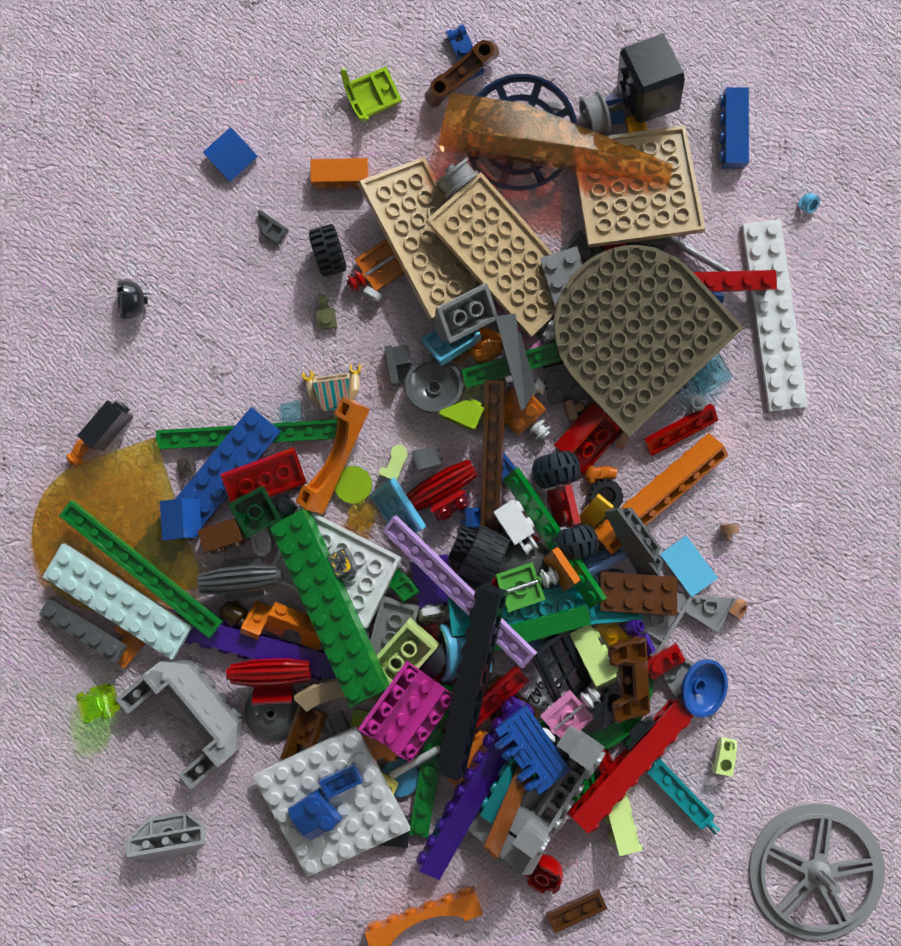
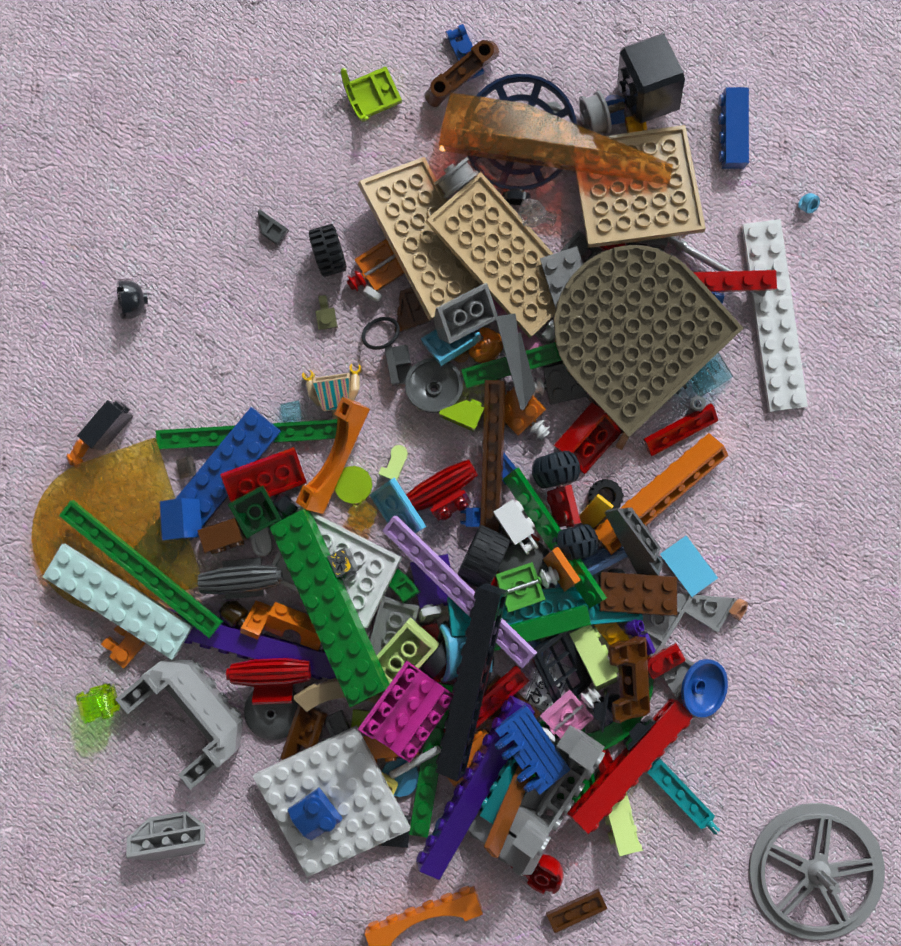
(83, 630): dark grey plate -> none
(230, 154): blue slope -> none
(338, 172): orange brick -> none
(340, 781): blue plate -> none
(387, 344): none -> black tyre
(410, 312): none -> reddish brown wing
(427, 458): dark grey slope -> none
(462, 544): black tyre -> none
(516, 196): none -> black piece
(533, 214): none -> clear connector
(572, 410): medium nougat tile -> none
(603, 472): orange arm -> none
(725, 757): yellowish green leg -> none
(729, 529): medium nougat tile -> none

